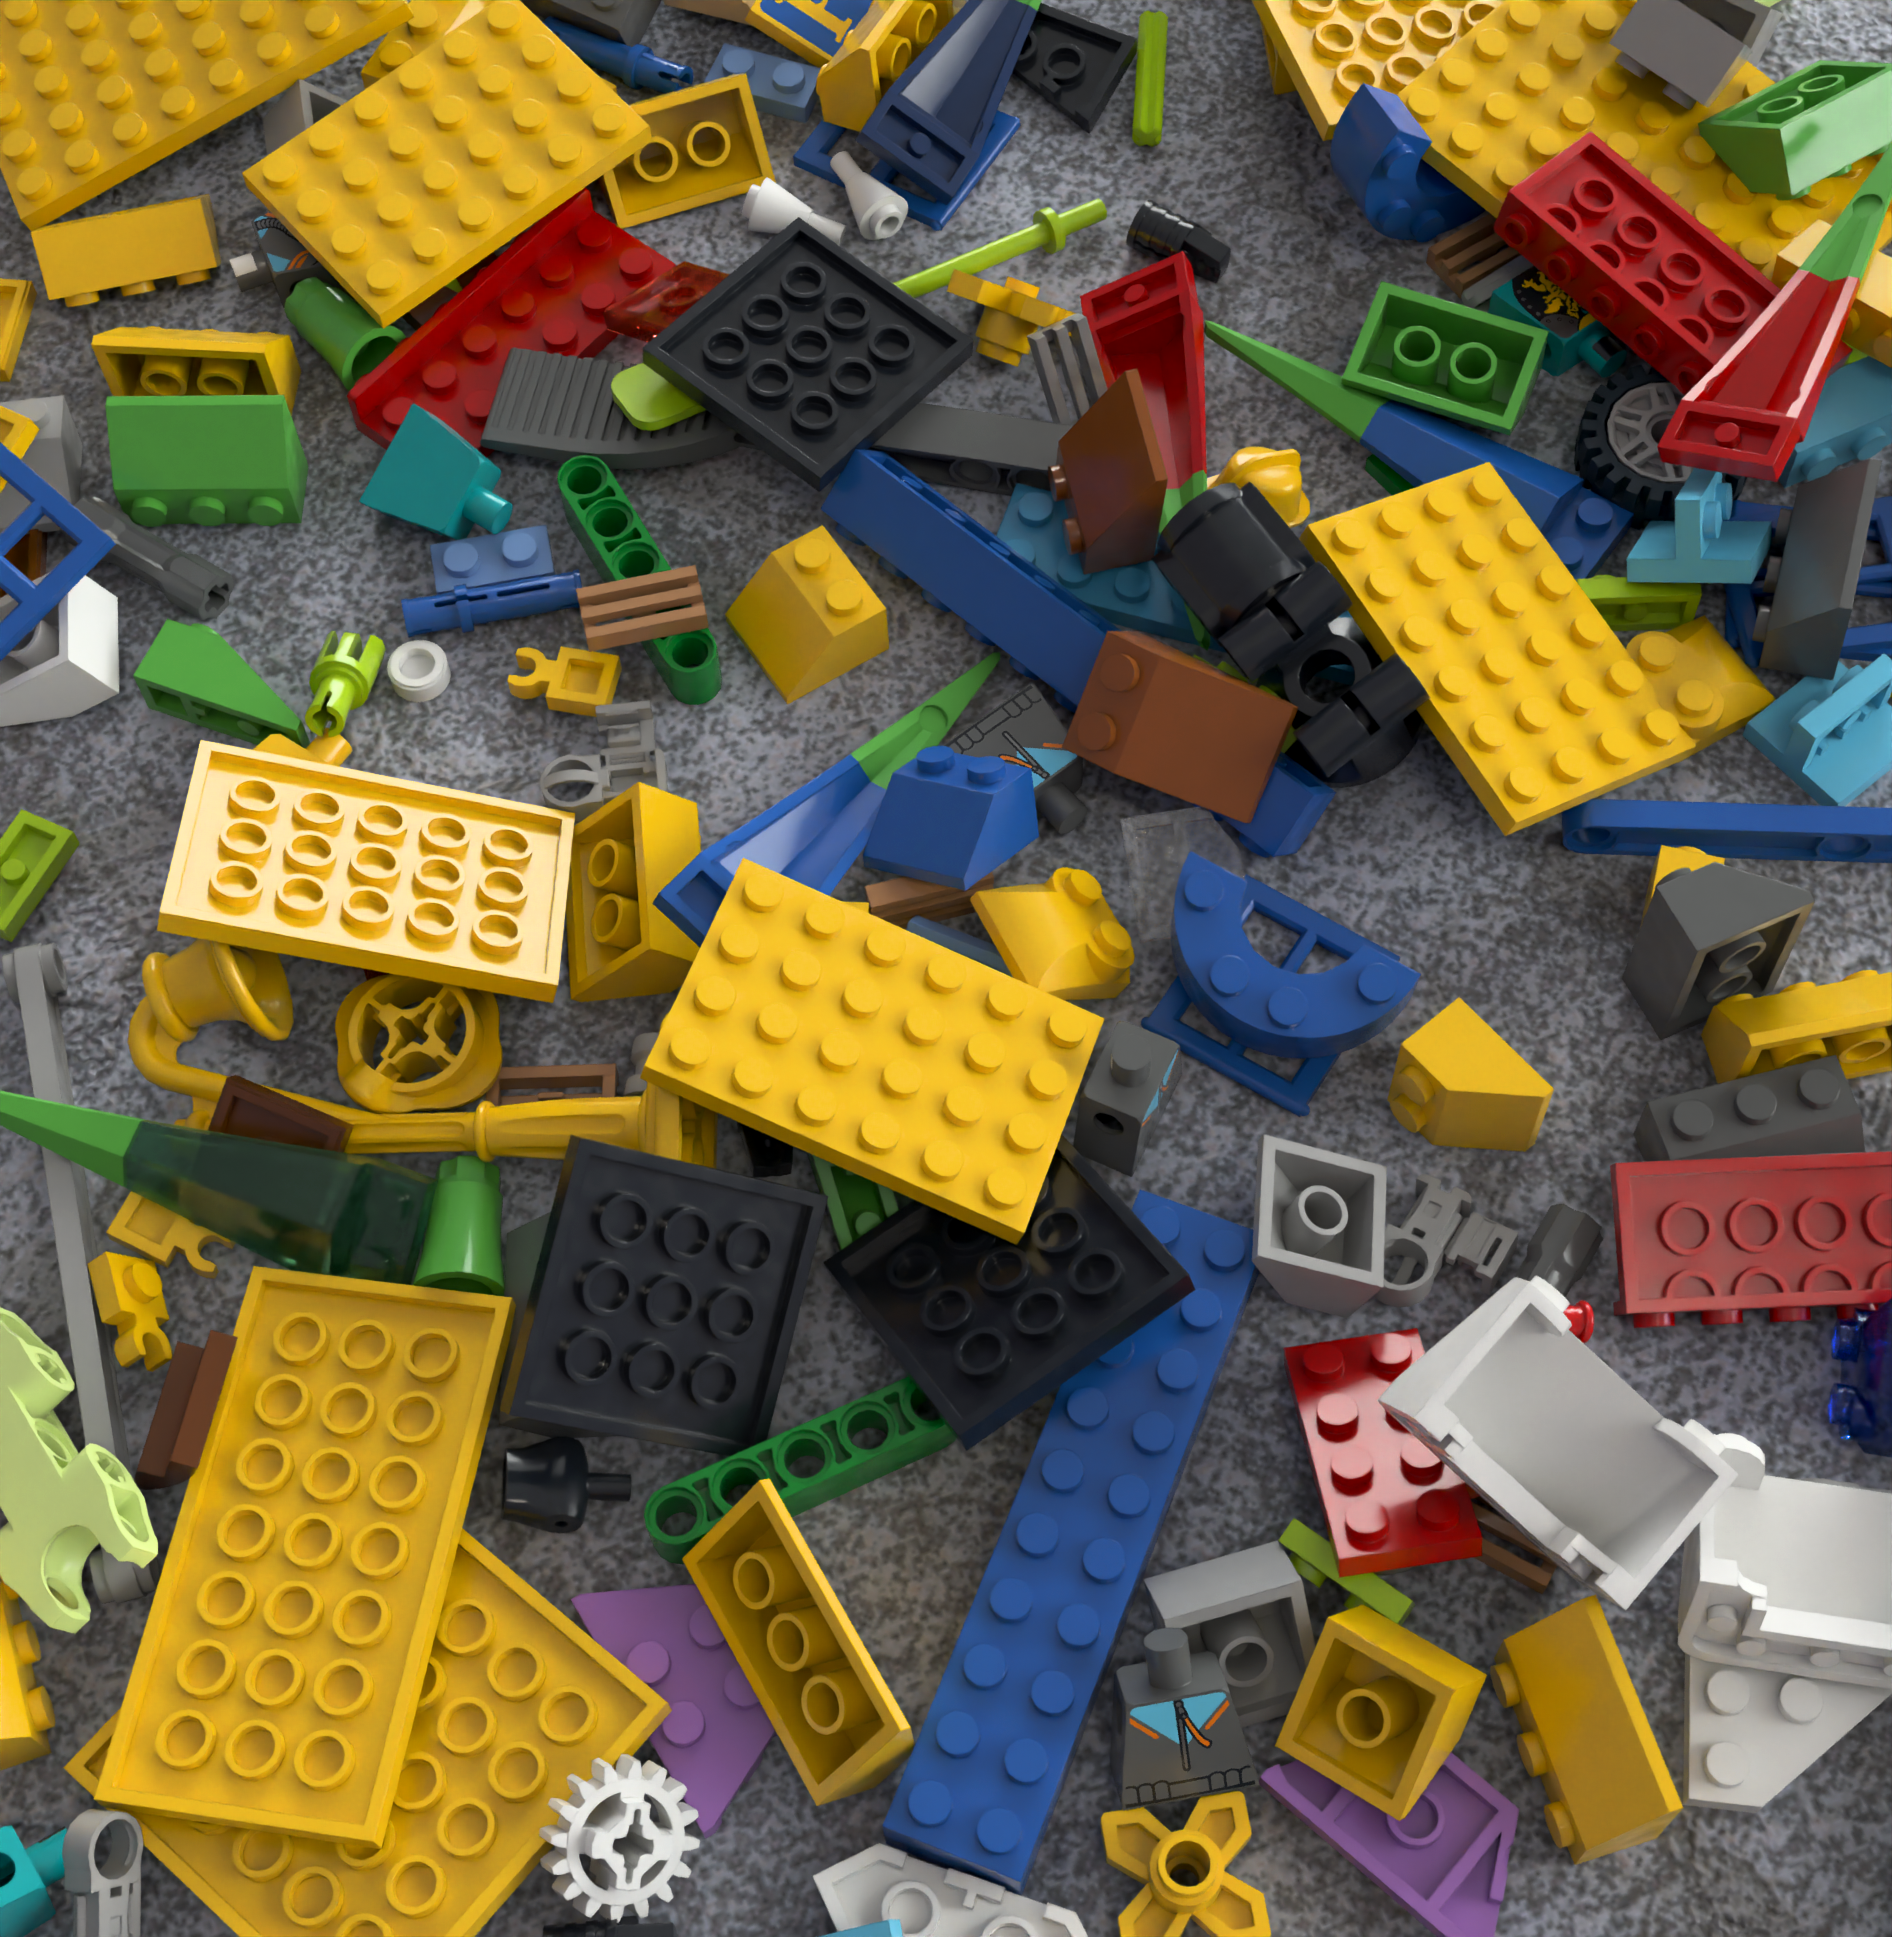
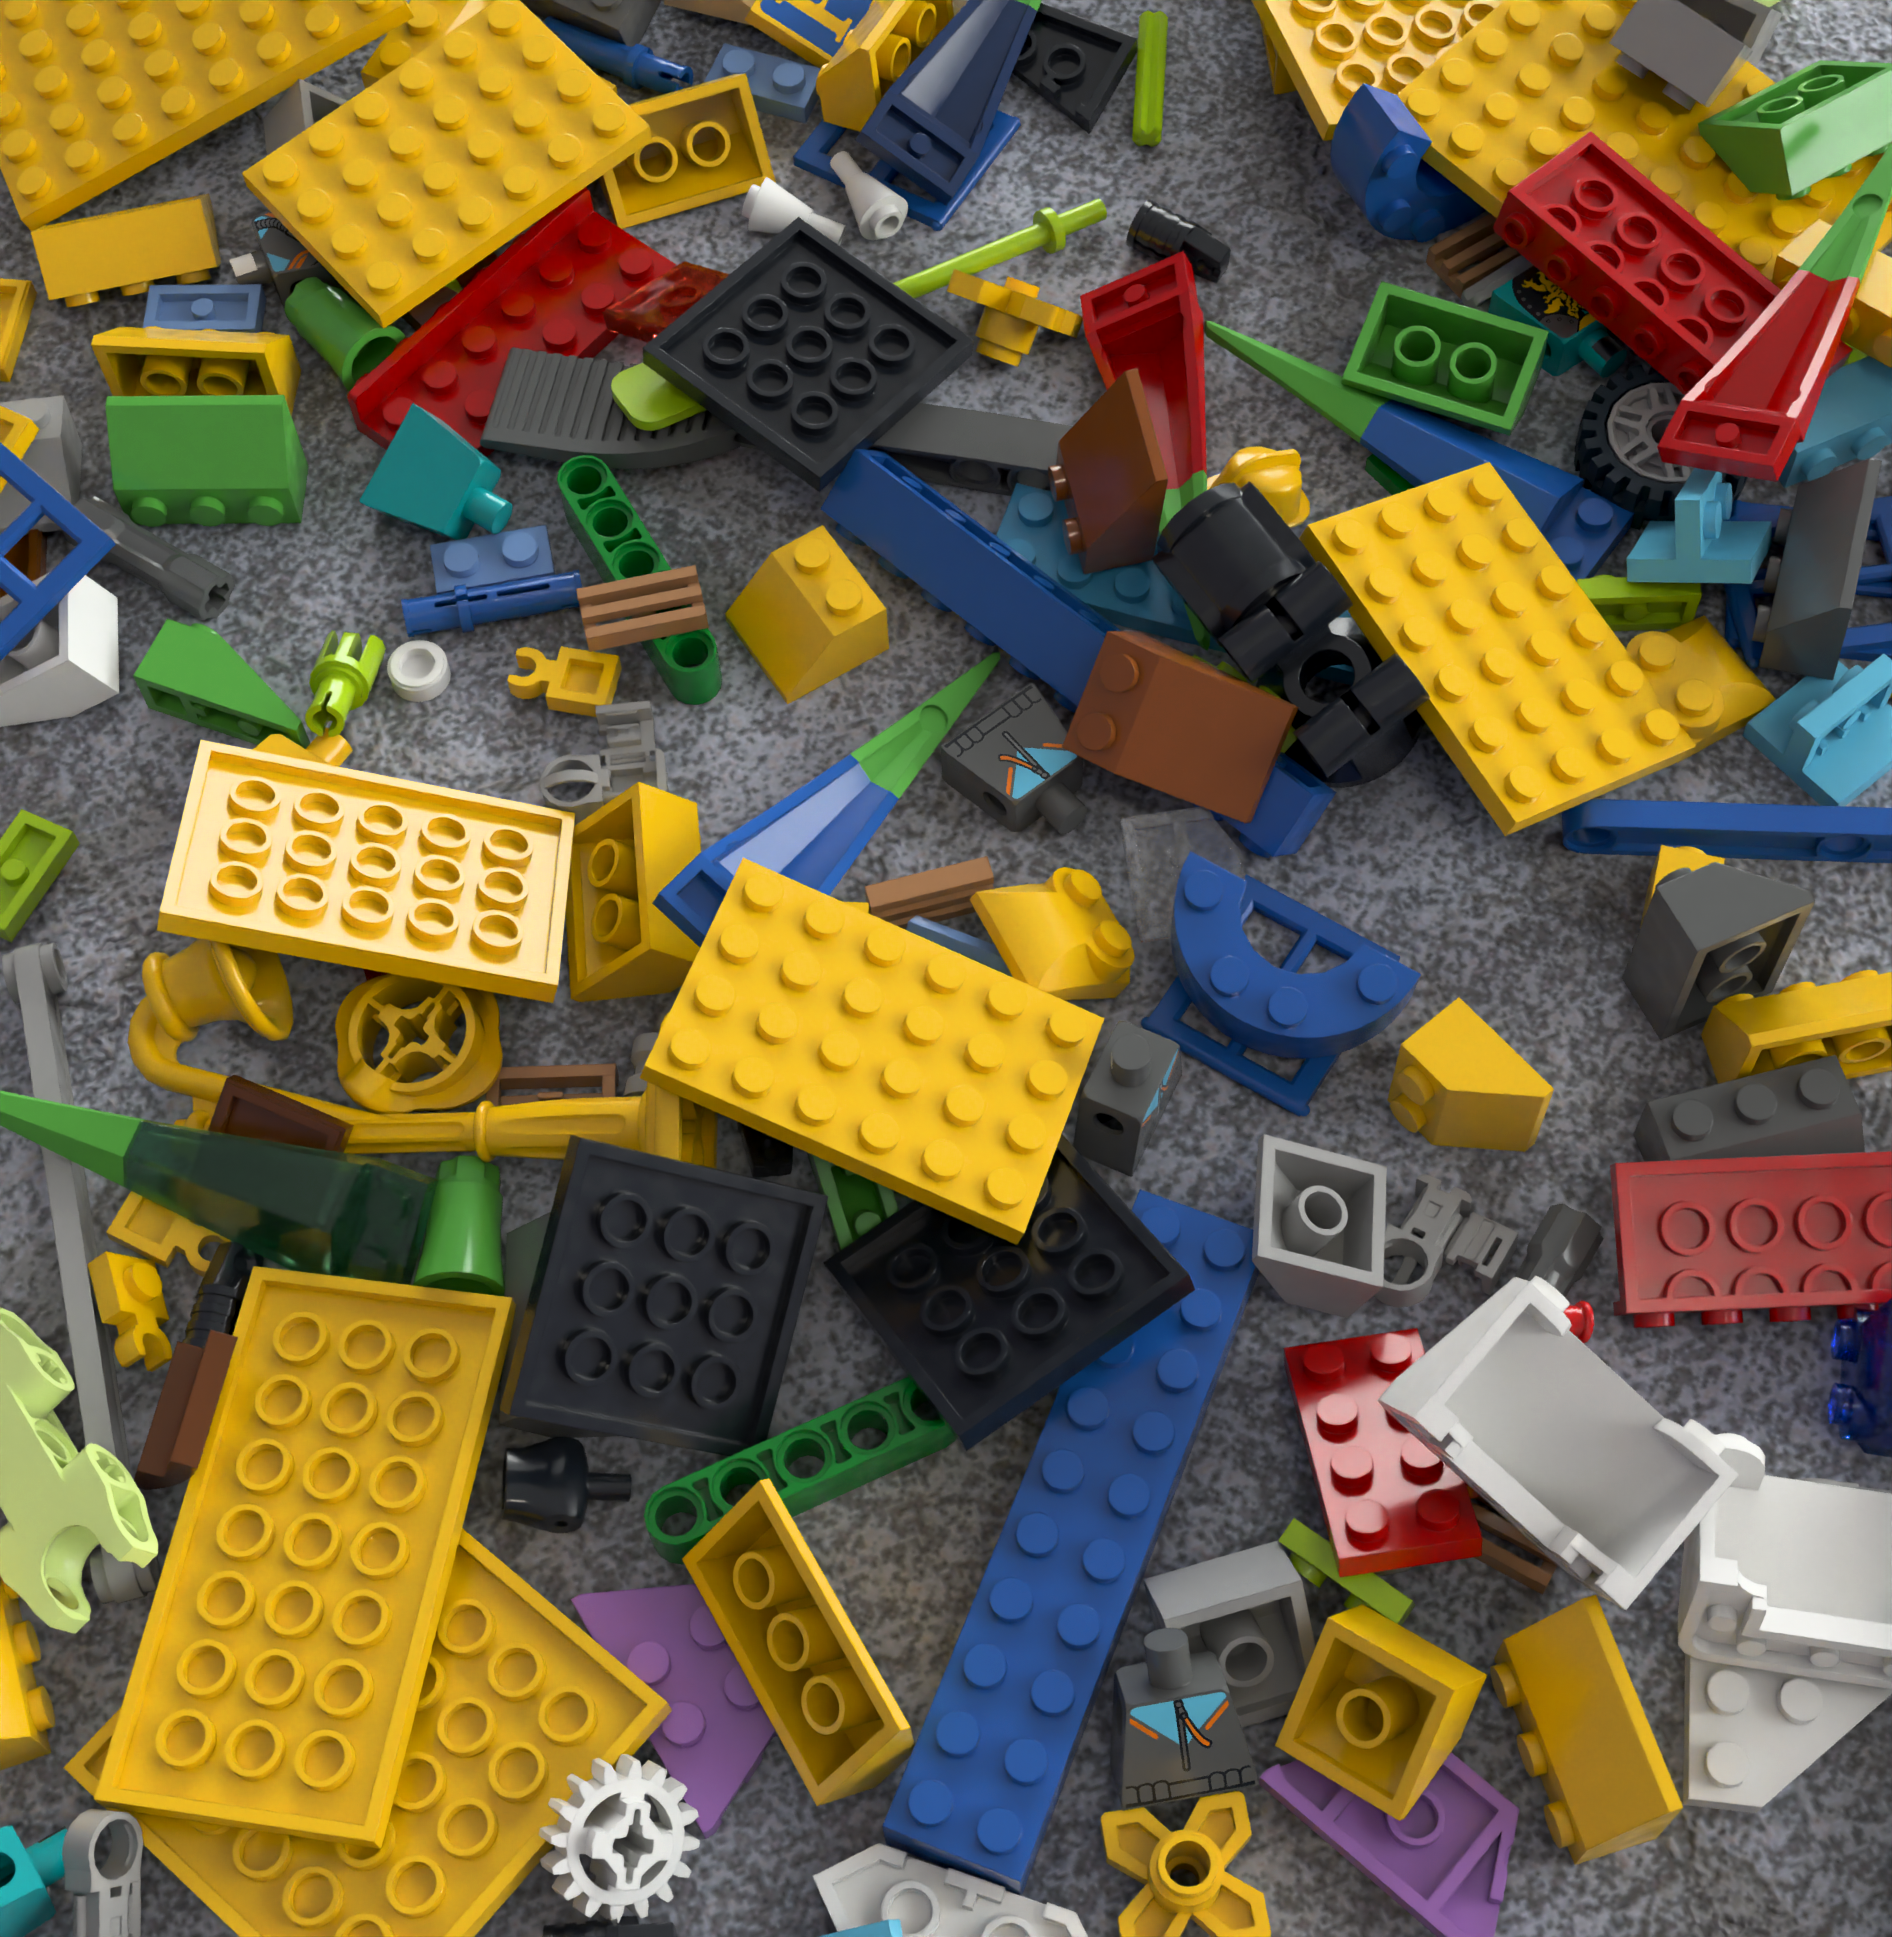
(206, 307): none -> medium blue plate
(221, 1292): none -> black hinge
(952, 818): blue slope -> none
(1088, 359): flat silver tile -> none

